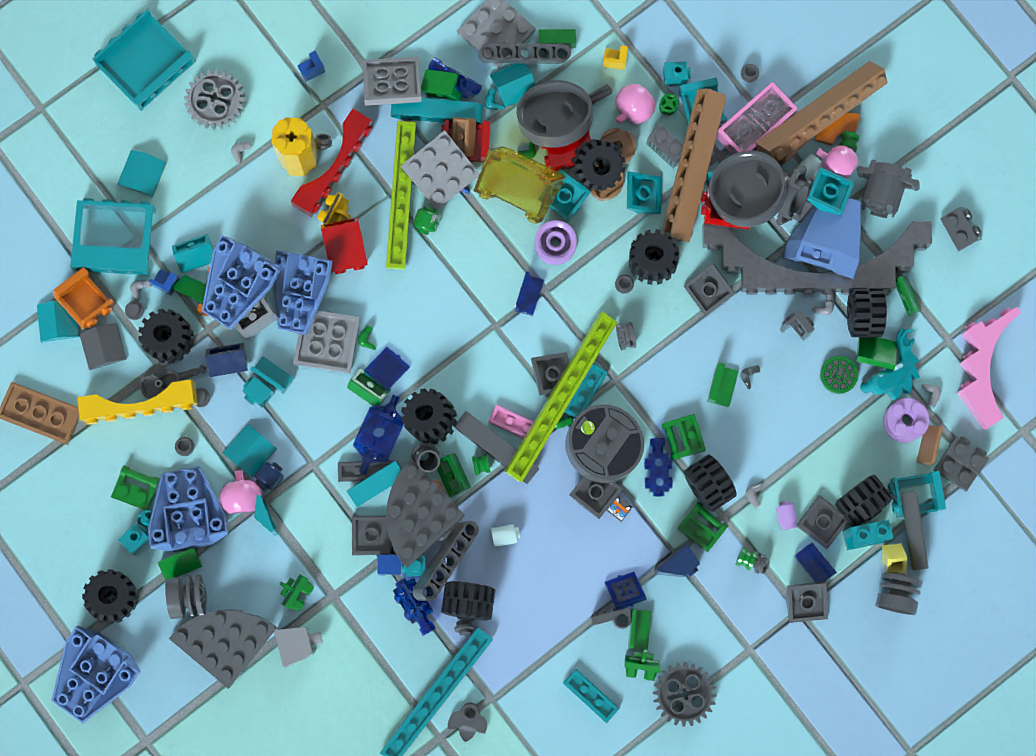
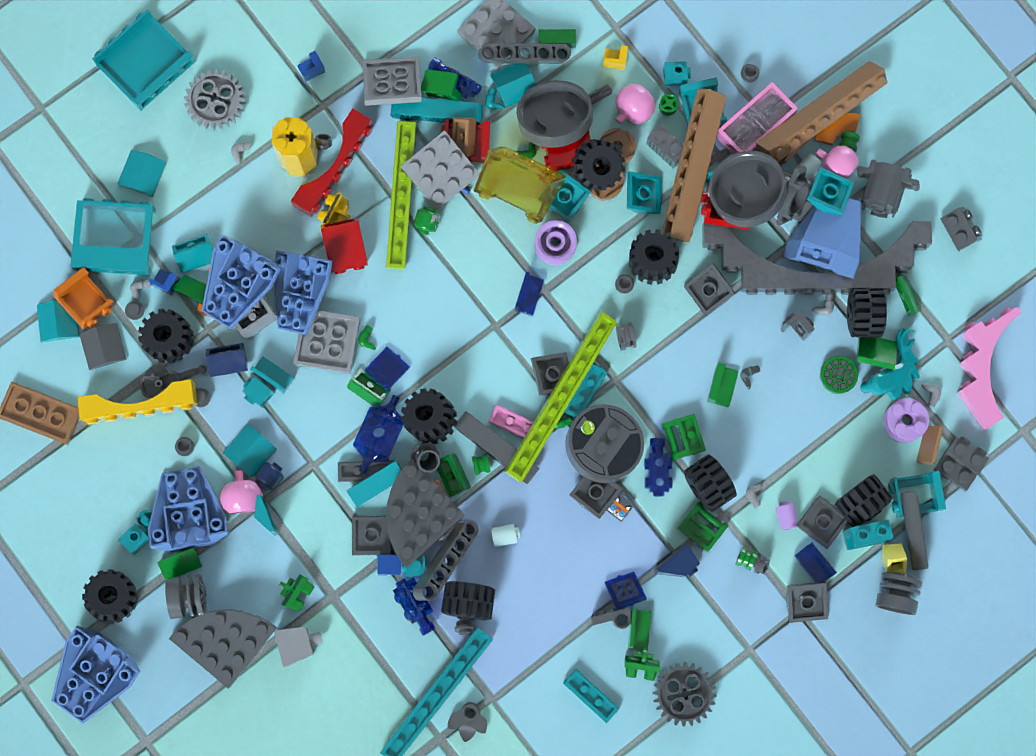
(133, 494): green plate -> none

